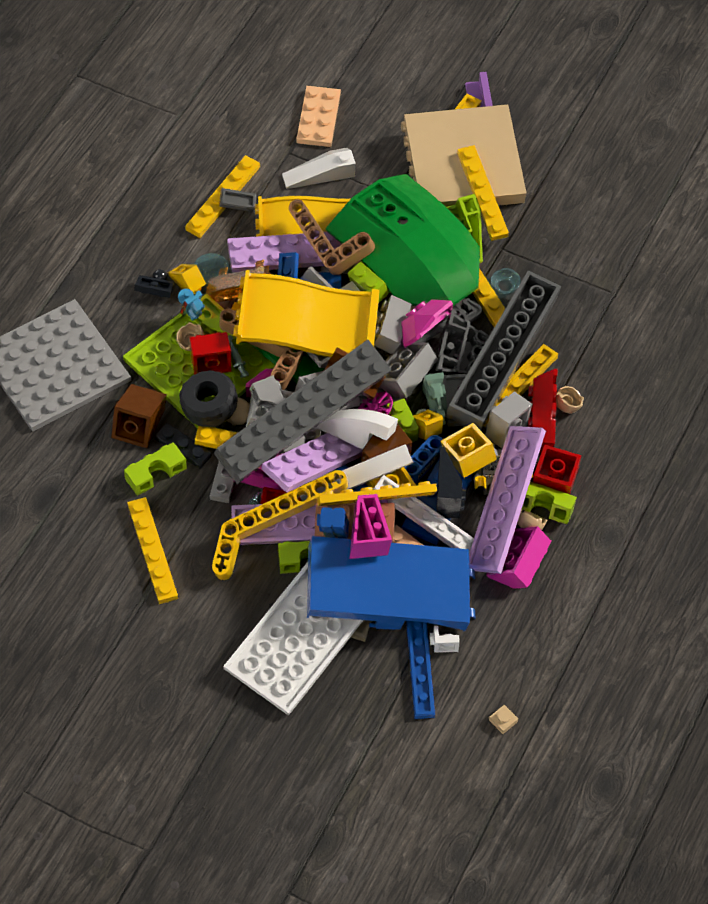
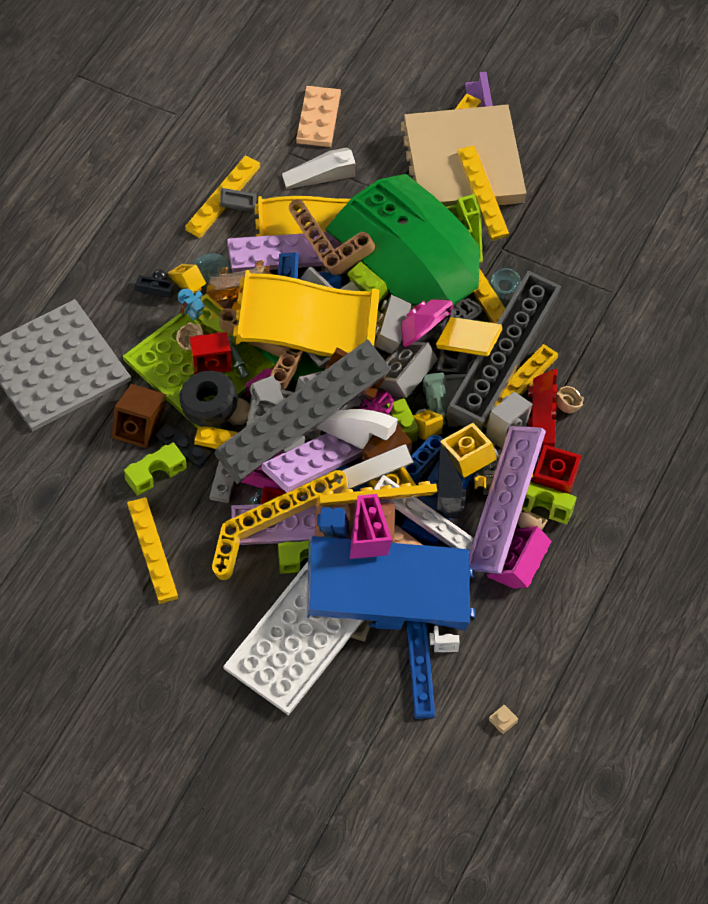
(469, 336): none -> yellow tile

